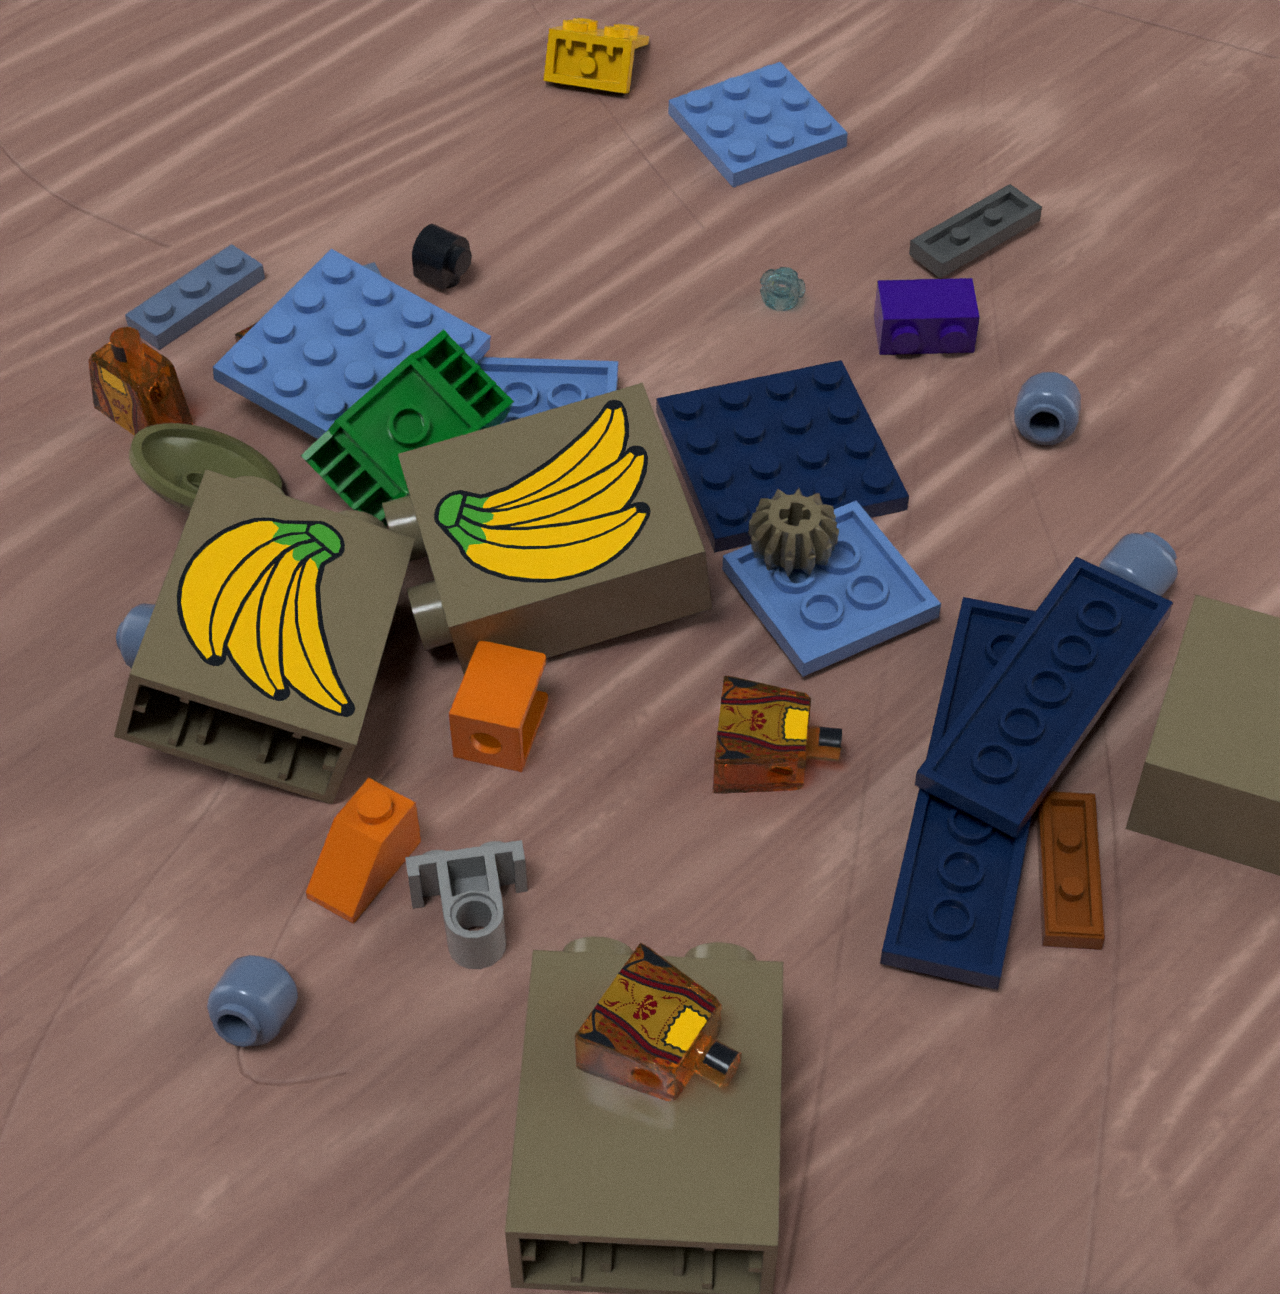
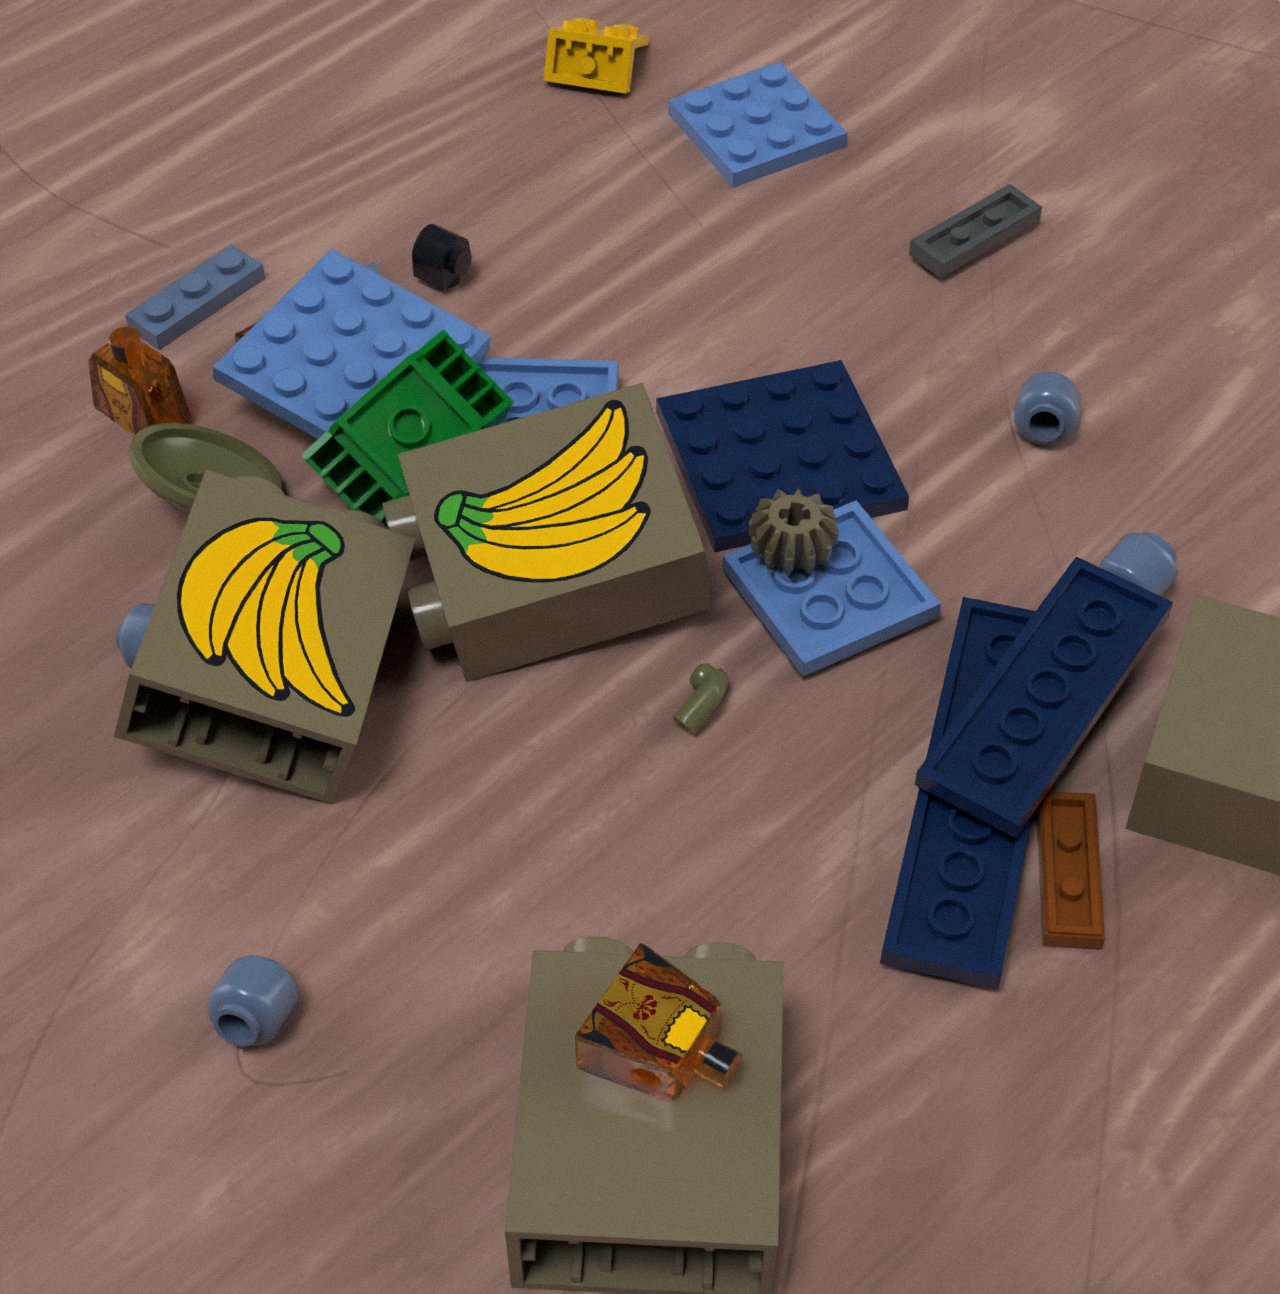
(364, 850): orange slope -> none
(470, 895): light grey pin -> none
(498, 706): orange piece -> none
(709, 690): none -> olive arm
(767, 738): torso -> none
(780, 297): clear light blue plate -> none
(926, 316): dark purple brick -> none

